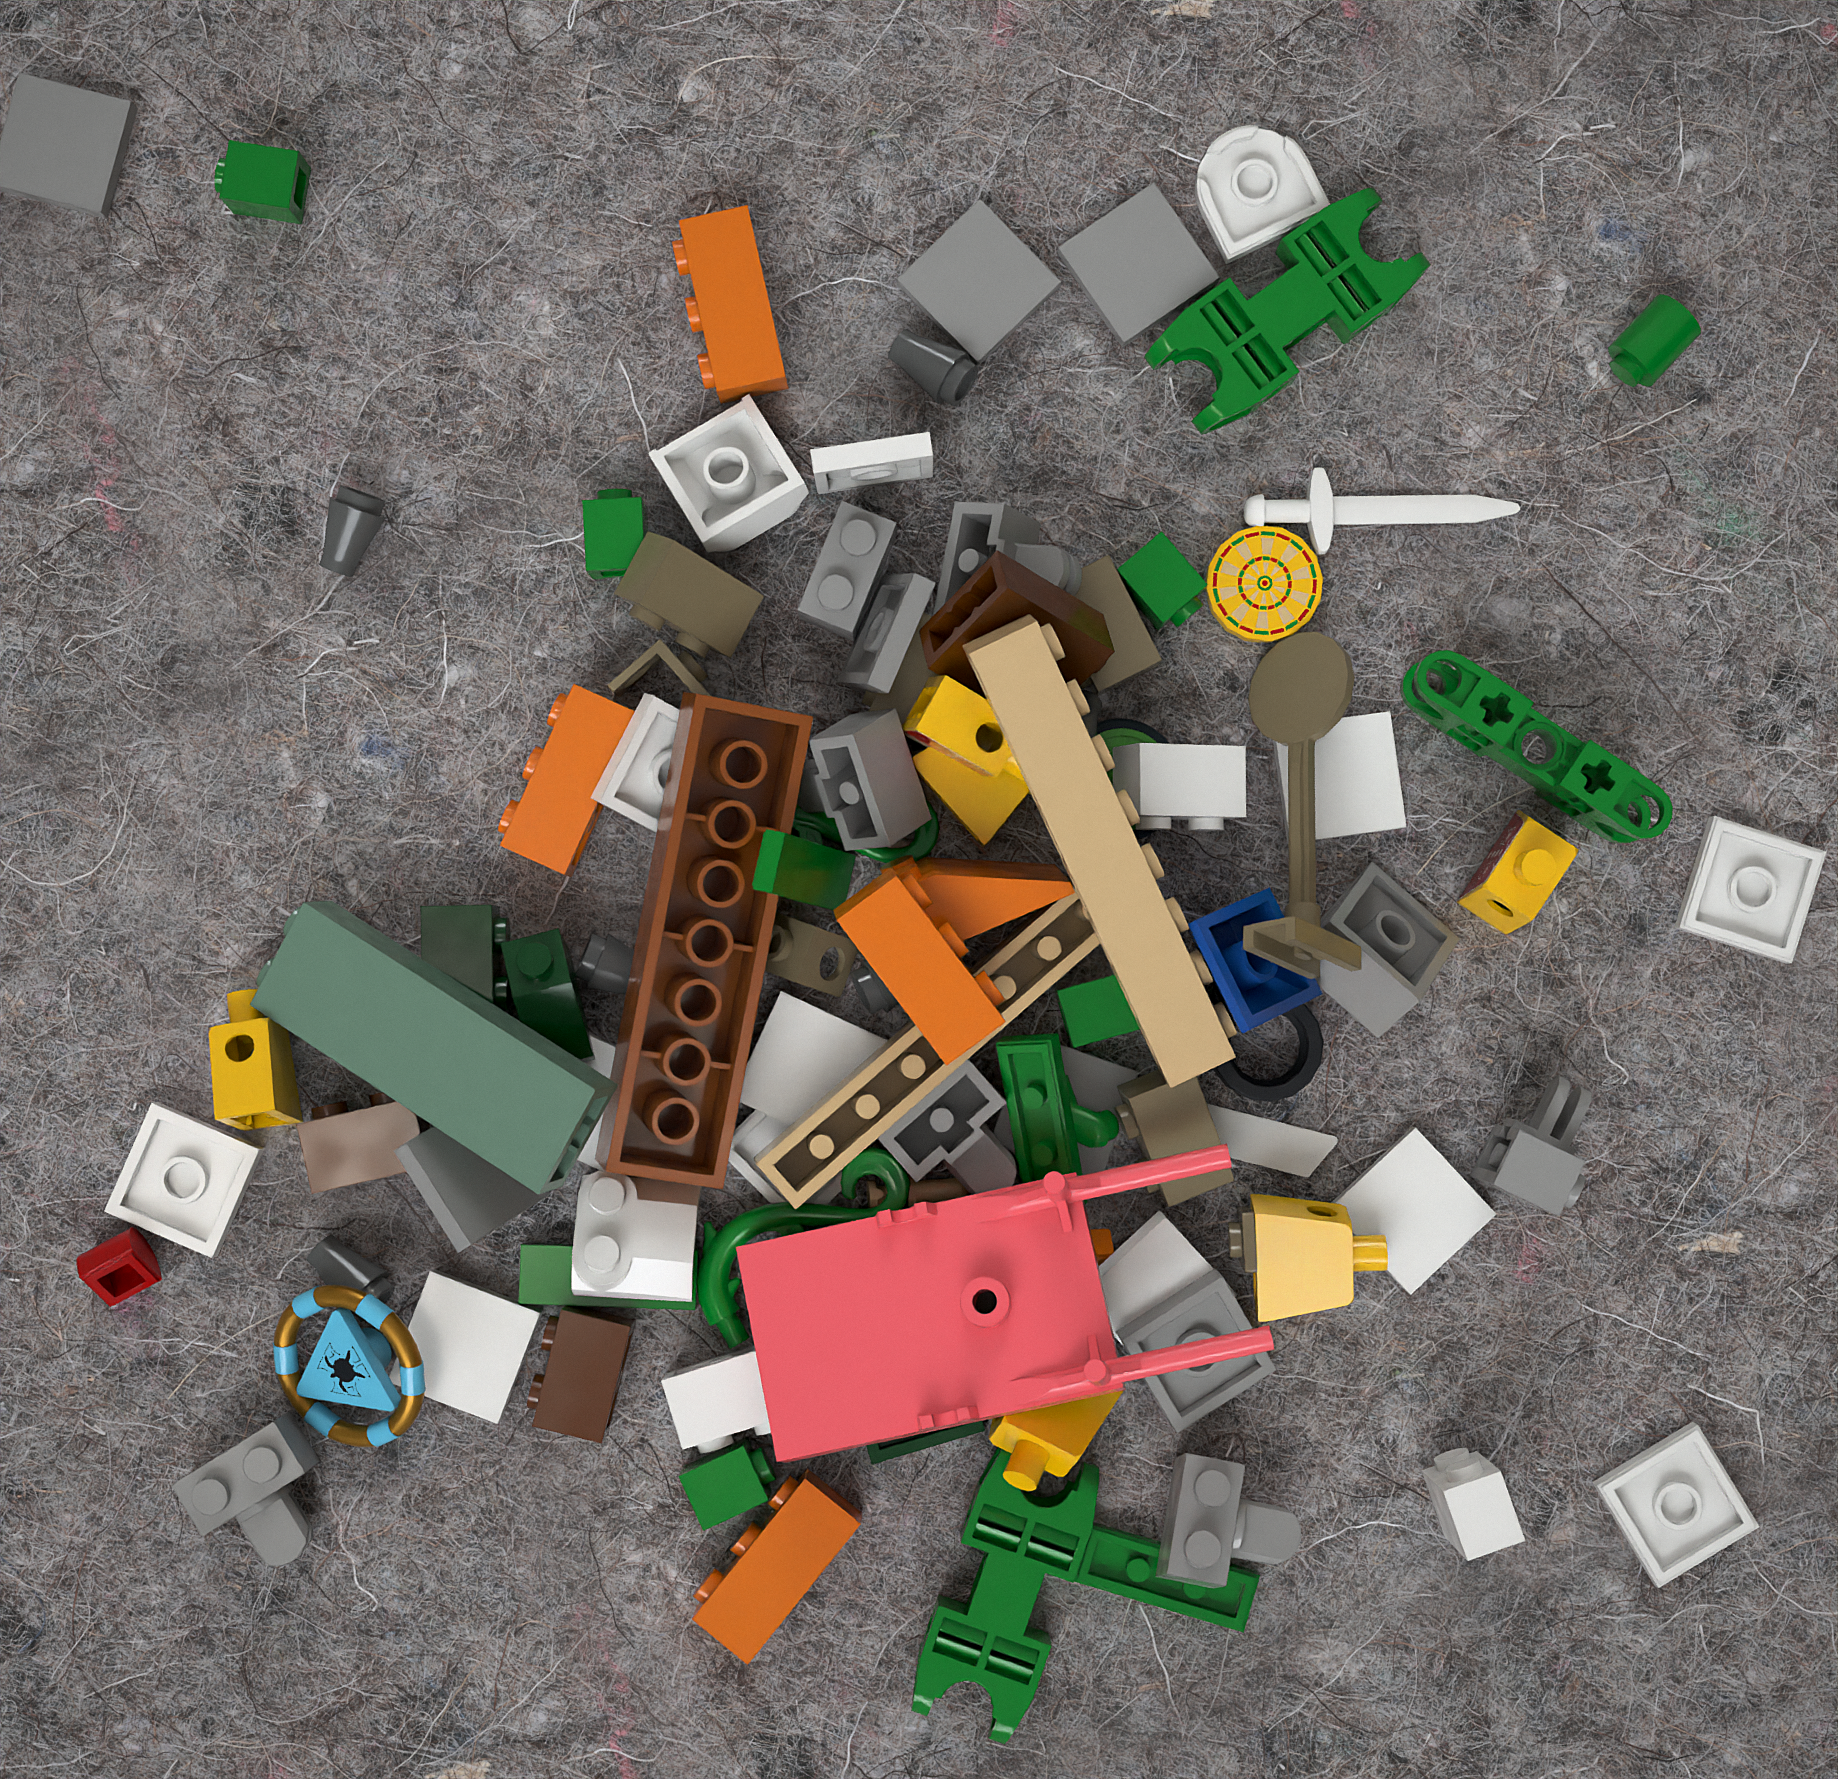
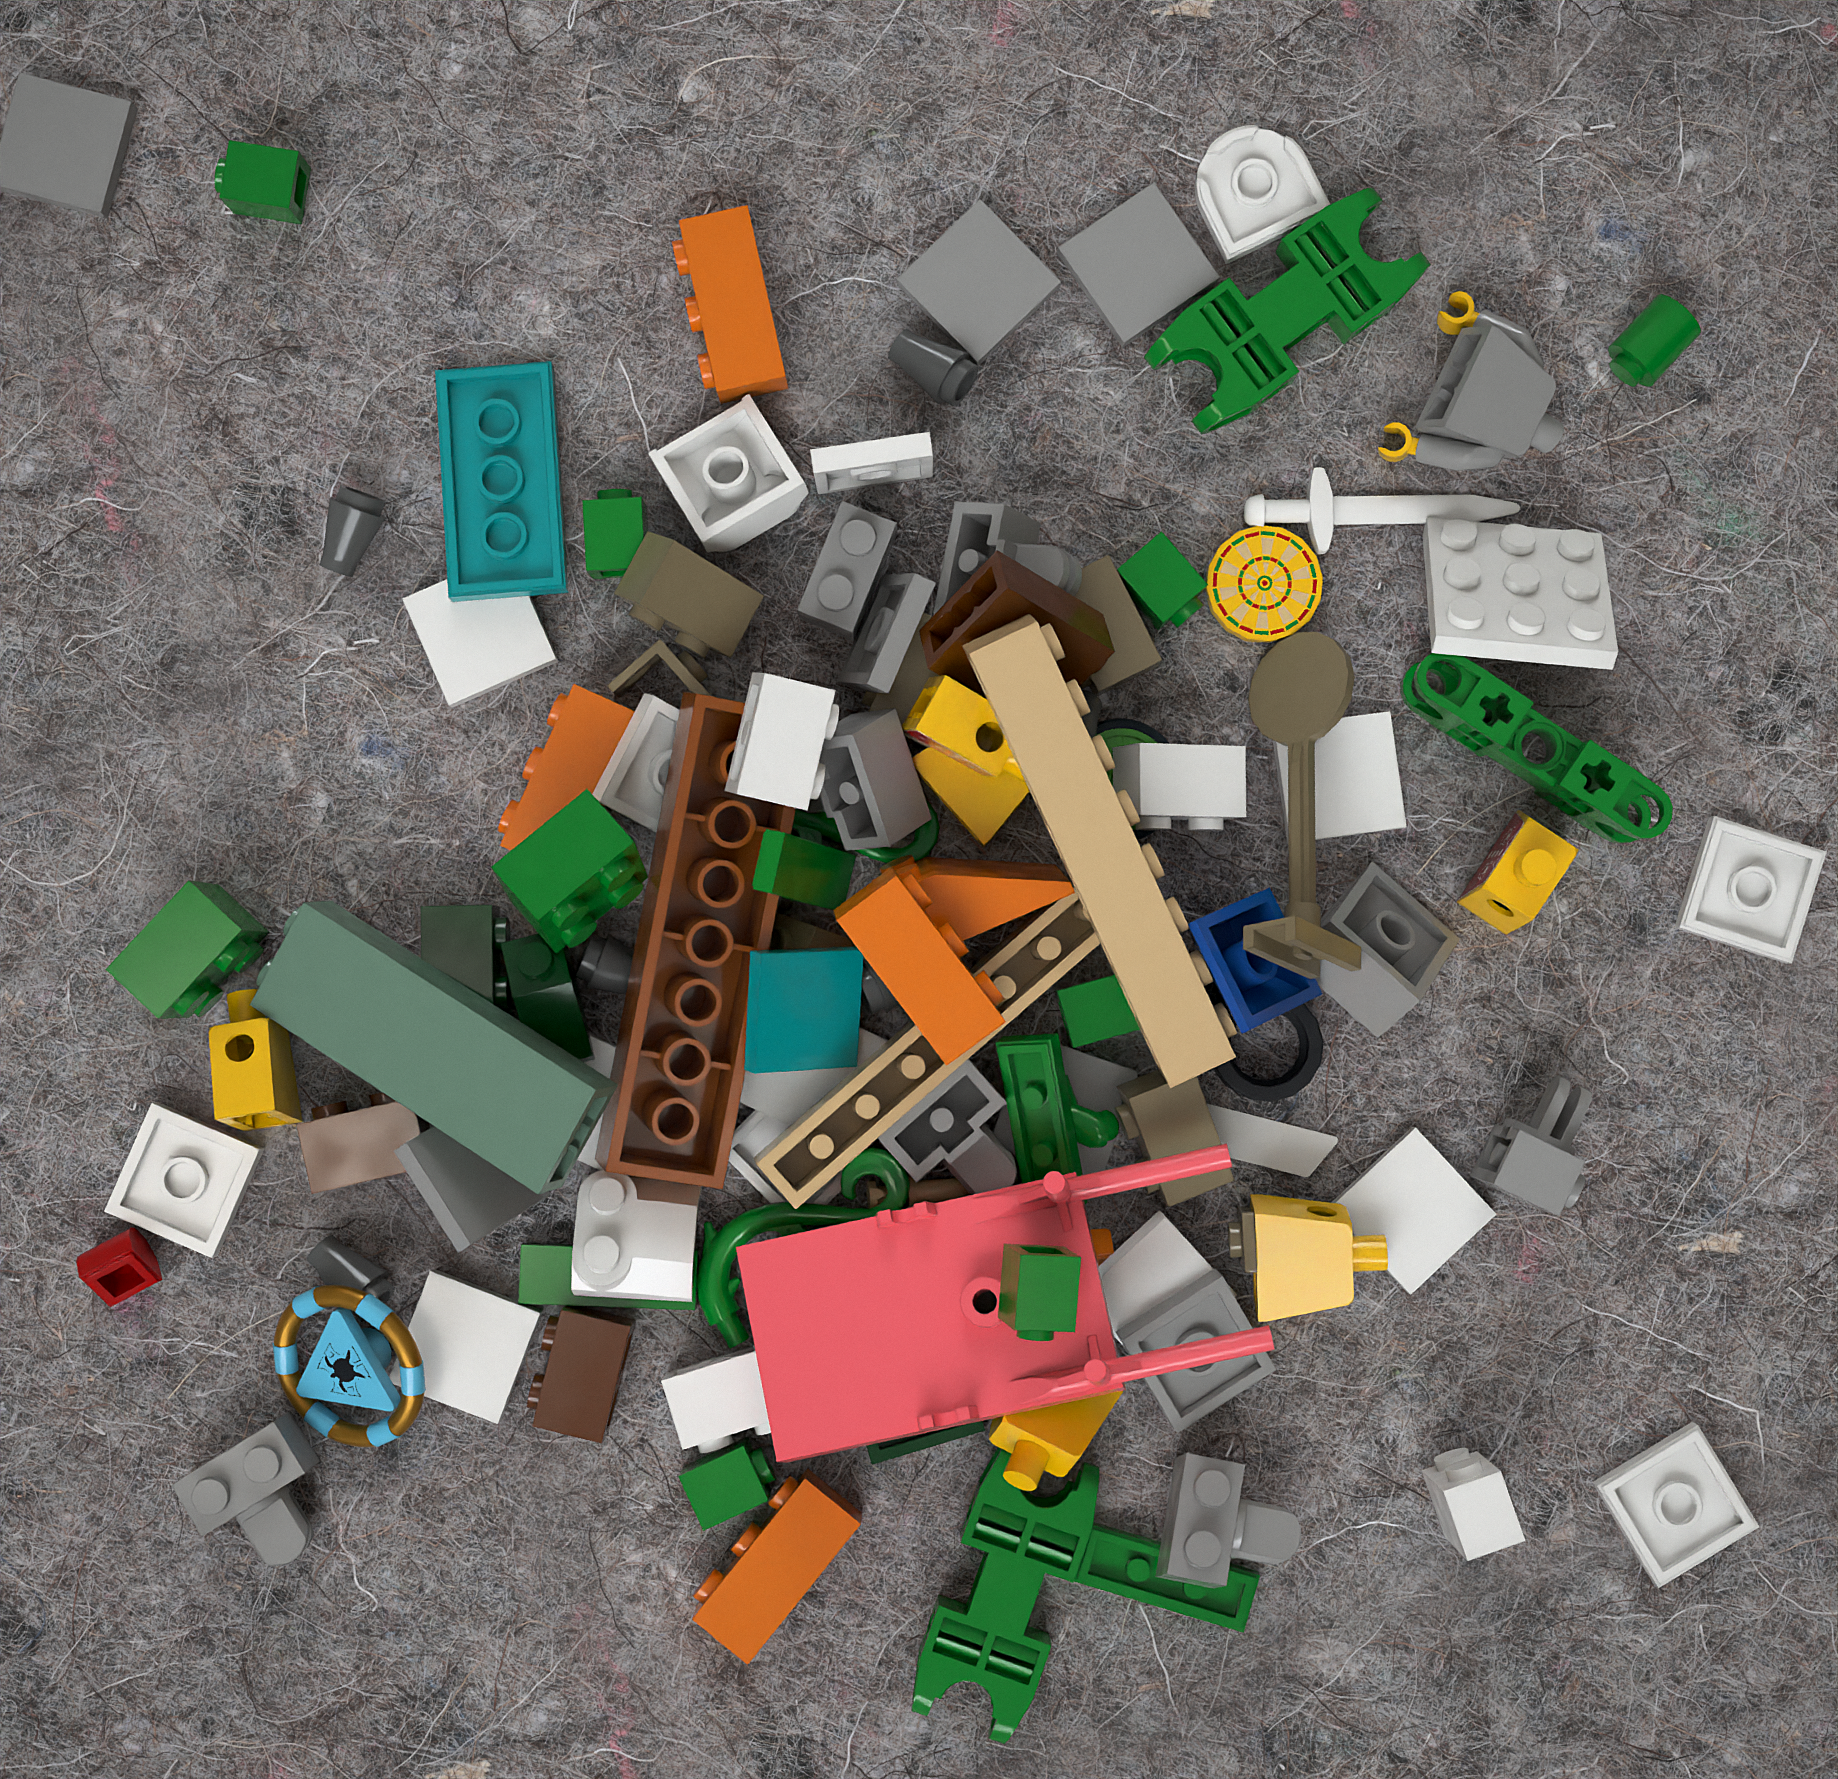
(189, 952): none -> green brick
(478, 641): none -> white tile
(501, 481): none -> teal tile
(572, 872): none -> green brick
(782, 741): none -> white brick
(803, 1009): none -> teal tile
(1039, 1290): none -> green brick
(1485, 399): none -> light grey torso
(1518, 593): none -> white plate

